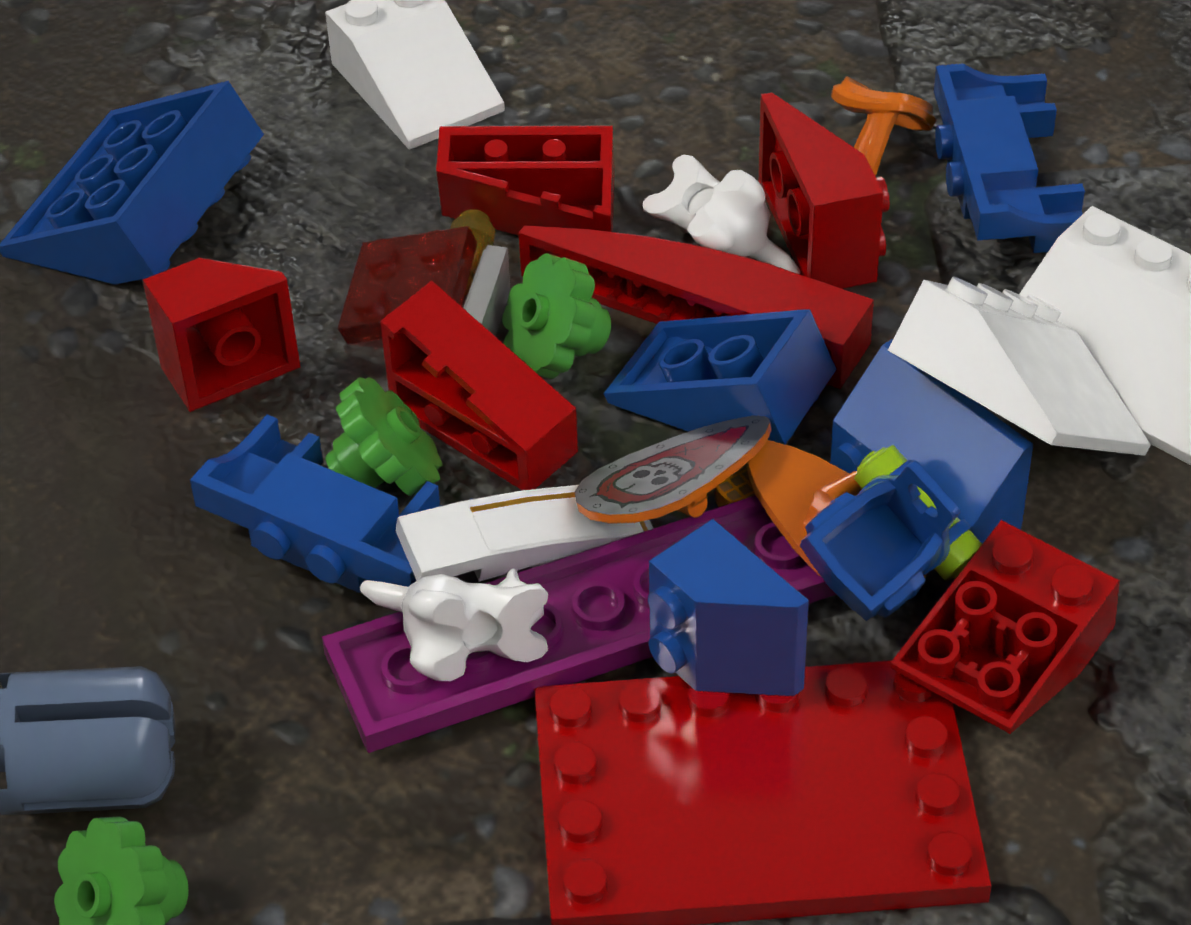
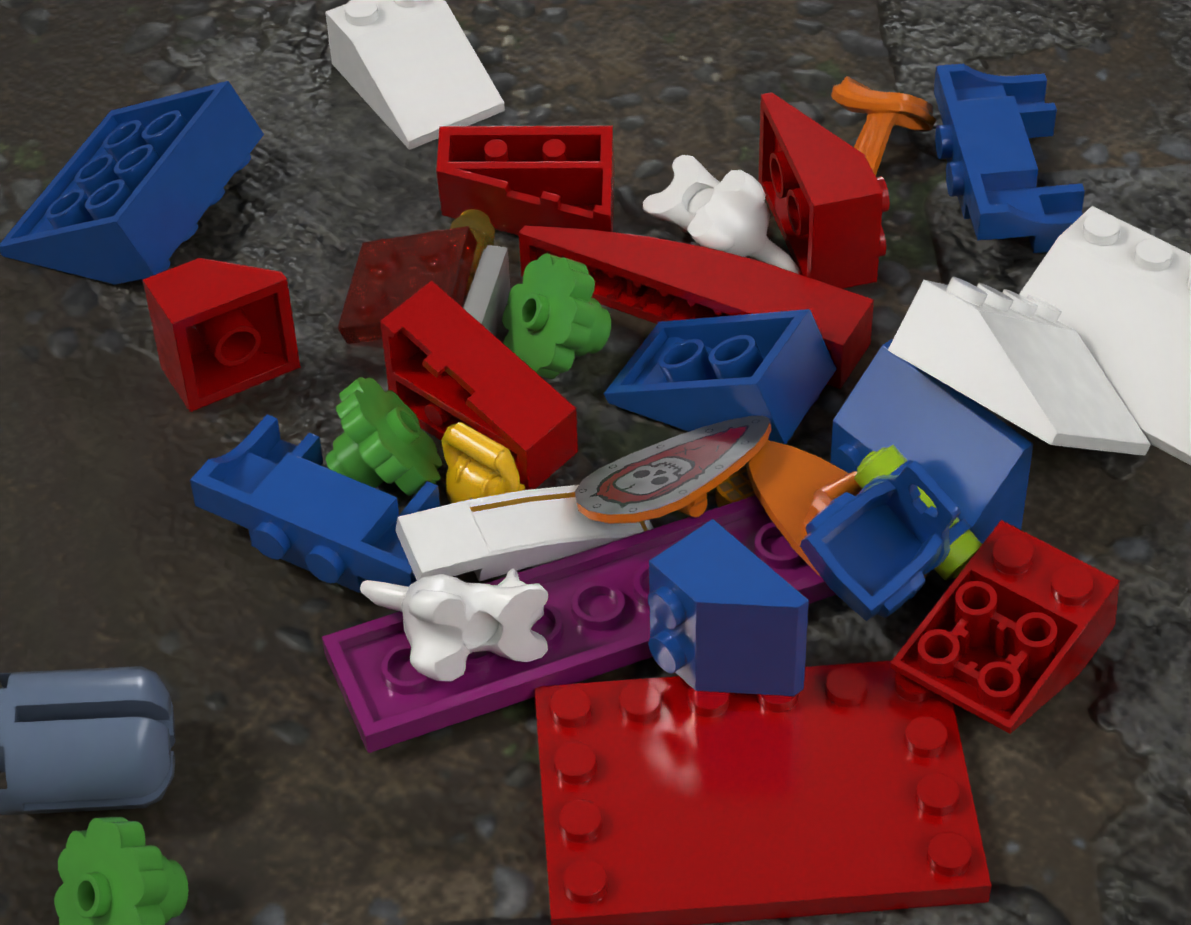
(477, 465): none -> yellow piece

